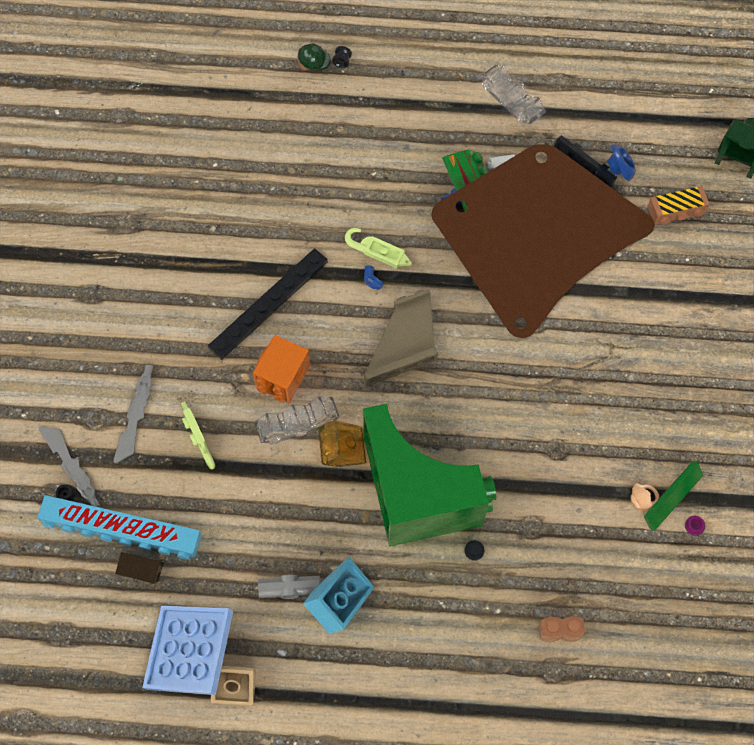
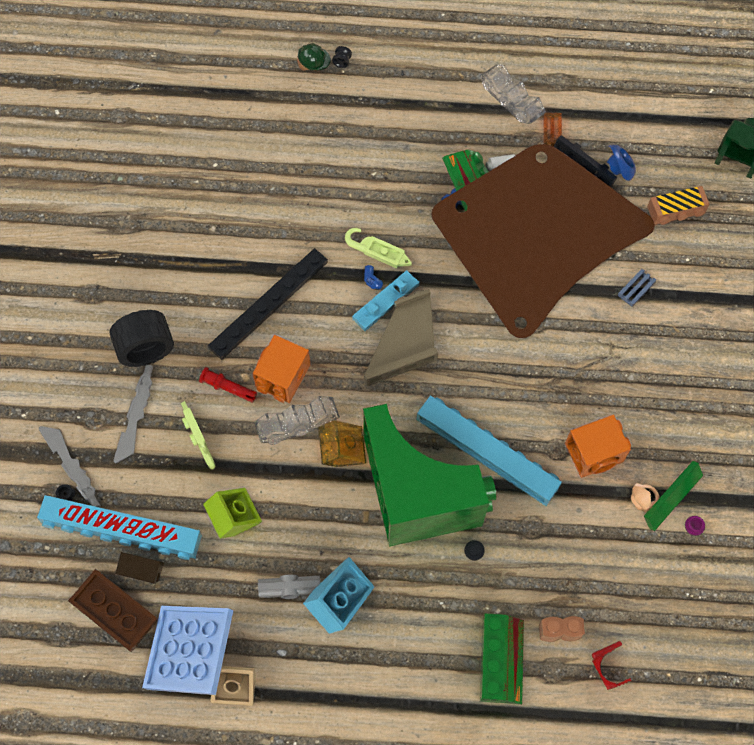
(113, 610): none -> reddish brown plate
(141, 338): none -> black tyre
(219, 382): none -> red pin
(232, 512): none -> lime slope
(385, 300): none -> medium azure hinge
(488, 450): none -> medium azure brick
(502, 659): none -> green slope
(551, 141): none -> clear orange tile
(597, 659): none -> red helmet
(598, 446): none -> orange brick
(646, 277): none -> sand blue tile

